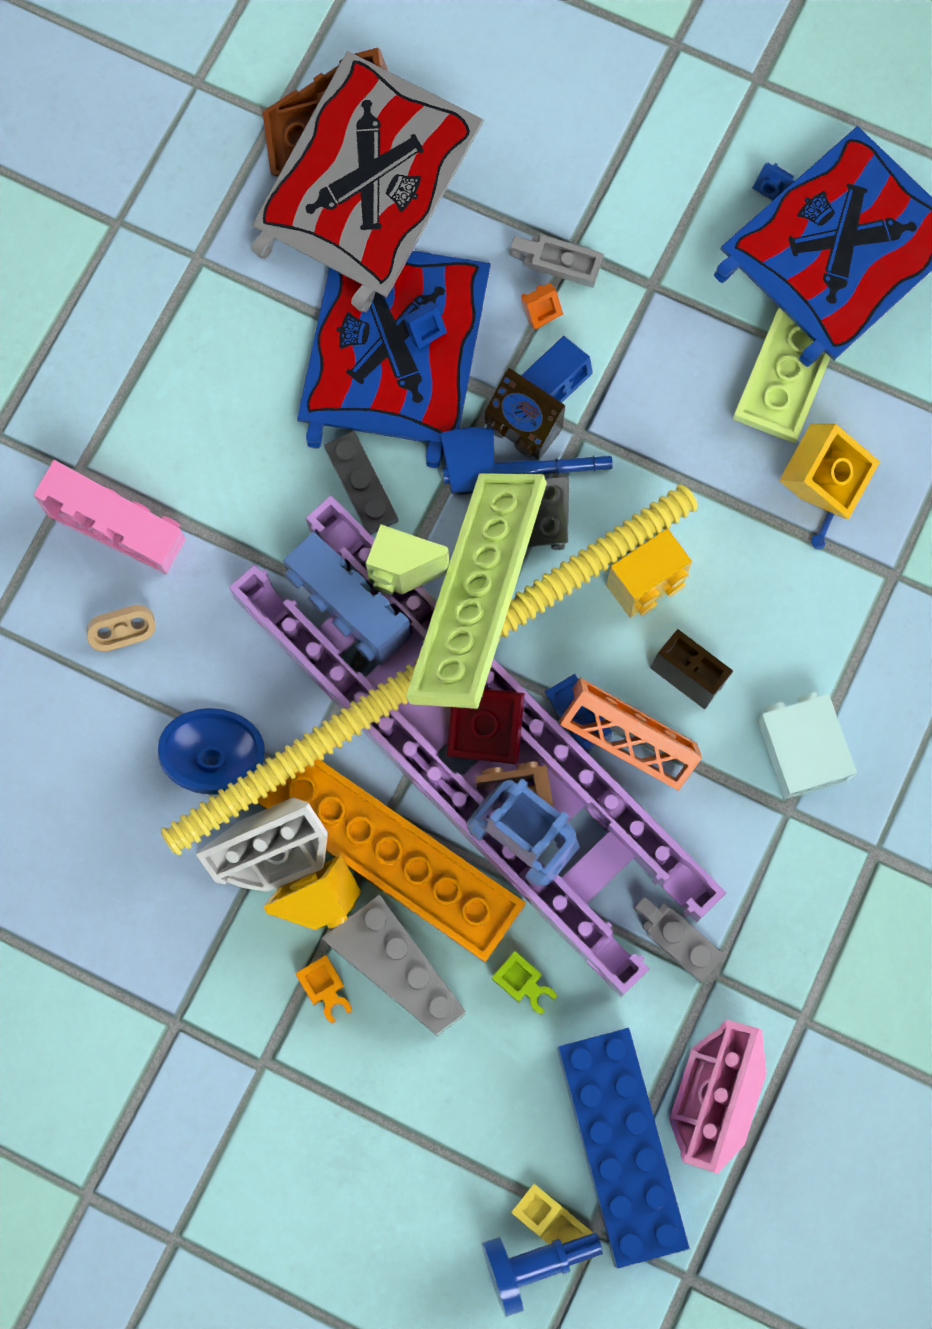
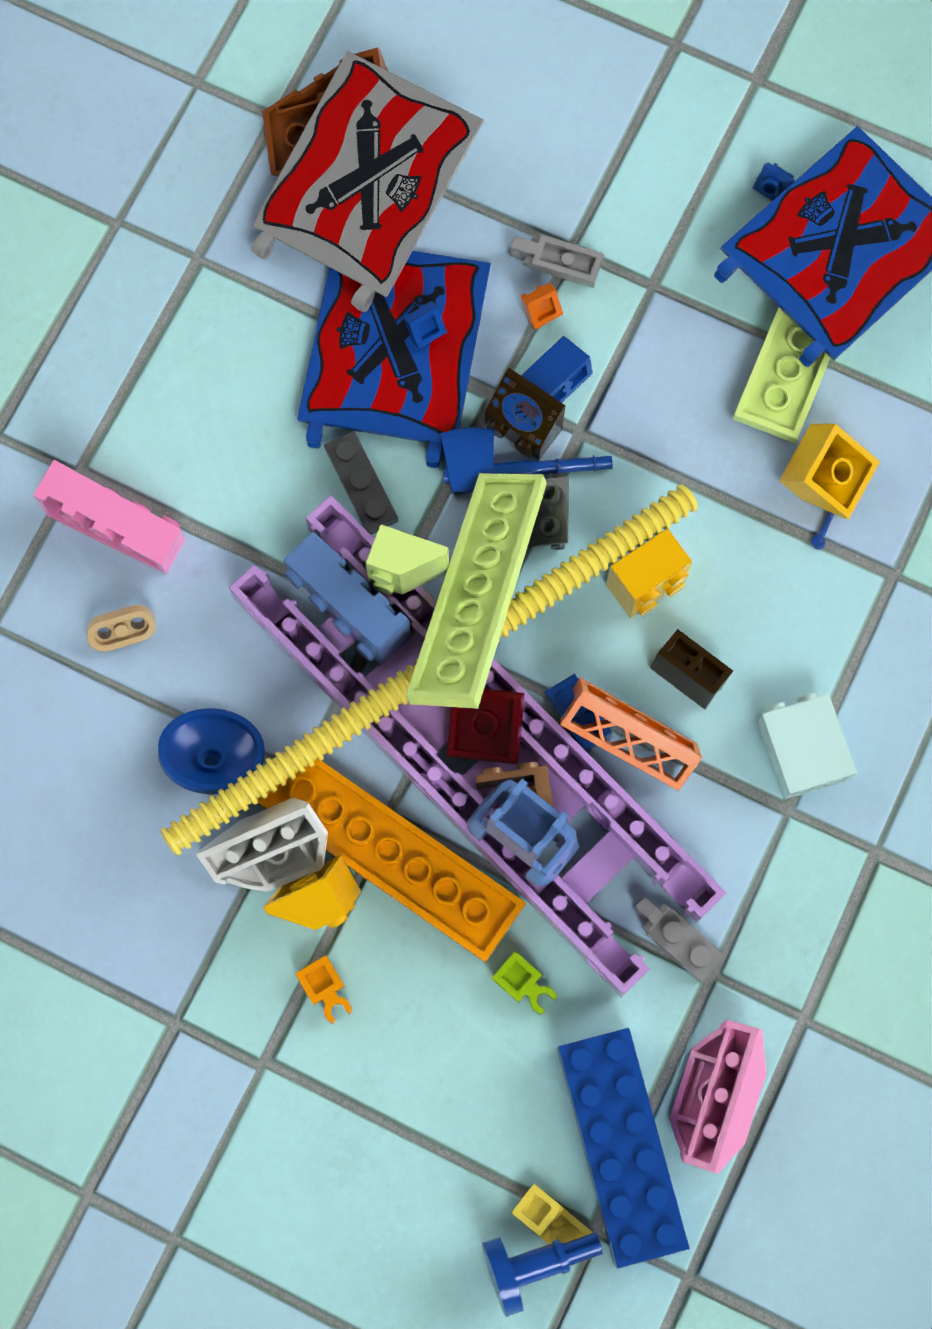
(390, 959): light grey wedge -> none

